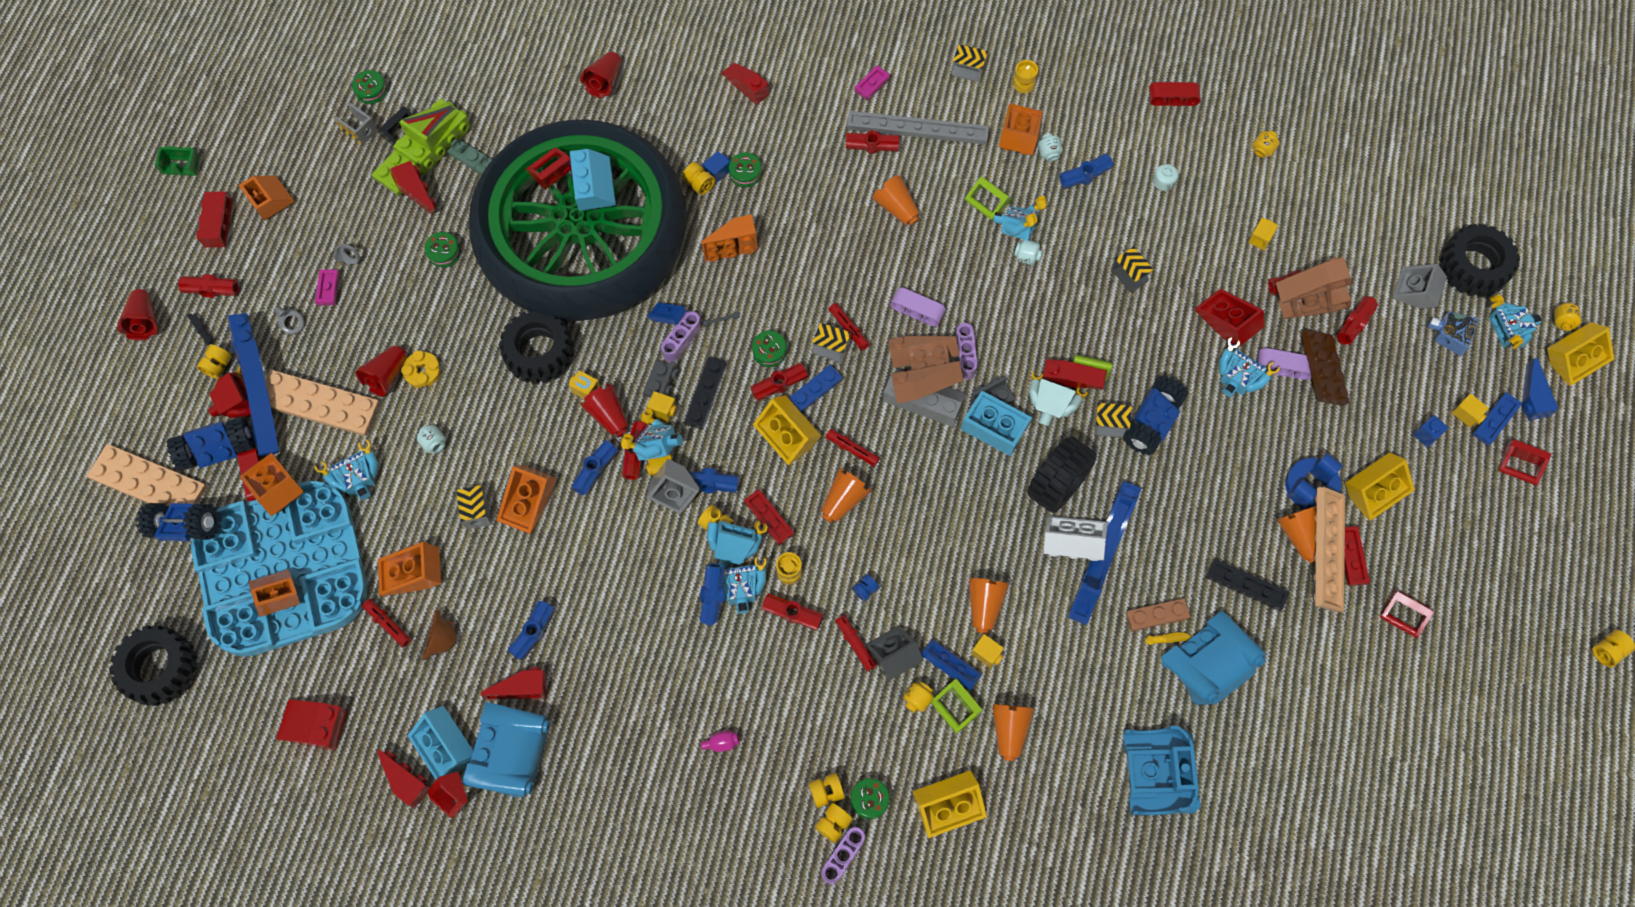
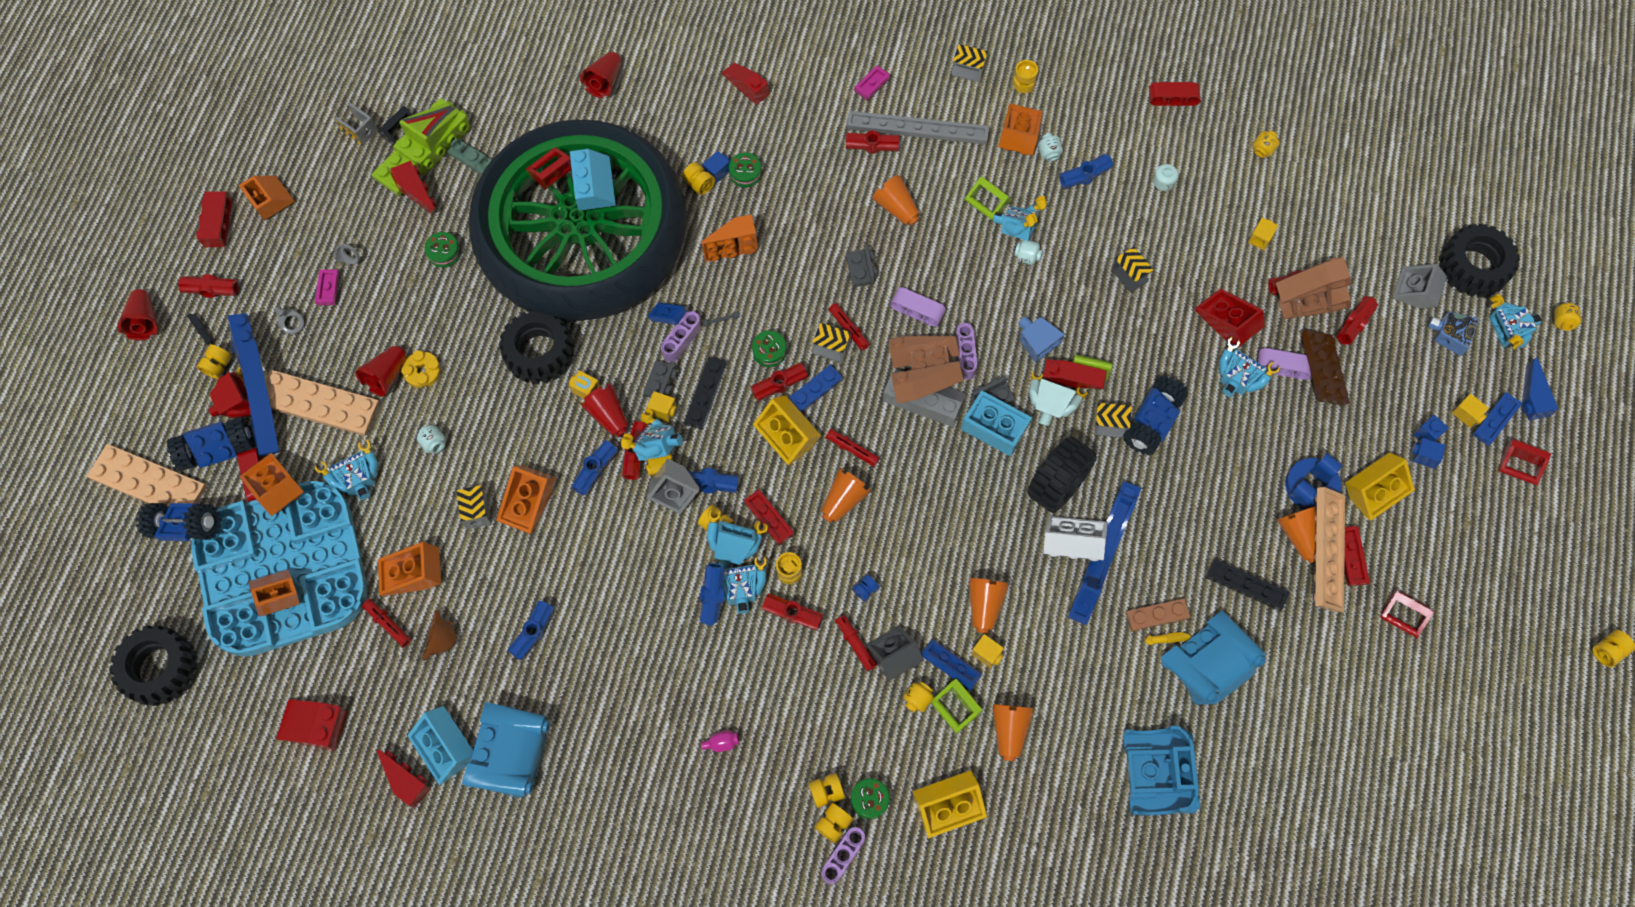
(169, 153): green window -> none
(369, 87): green head -> none
(444, 790): red tile -> none
(523, 685): red slope -> none
(861, 268): none -> dark grey bracket
(1039, 337): none -> medium blue torso
(1428, 453): none -> blue brick
(1581, 352): yellow slope -> none

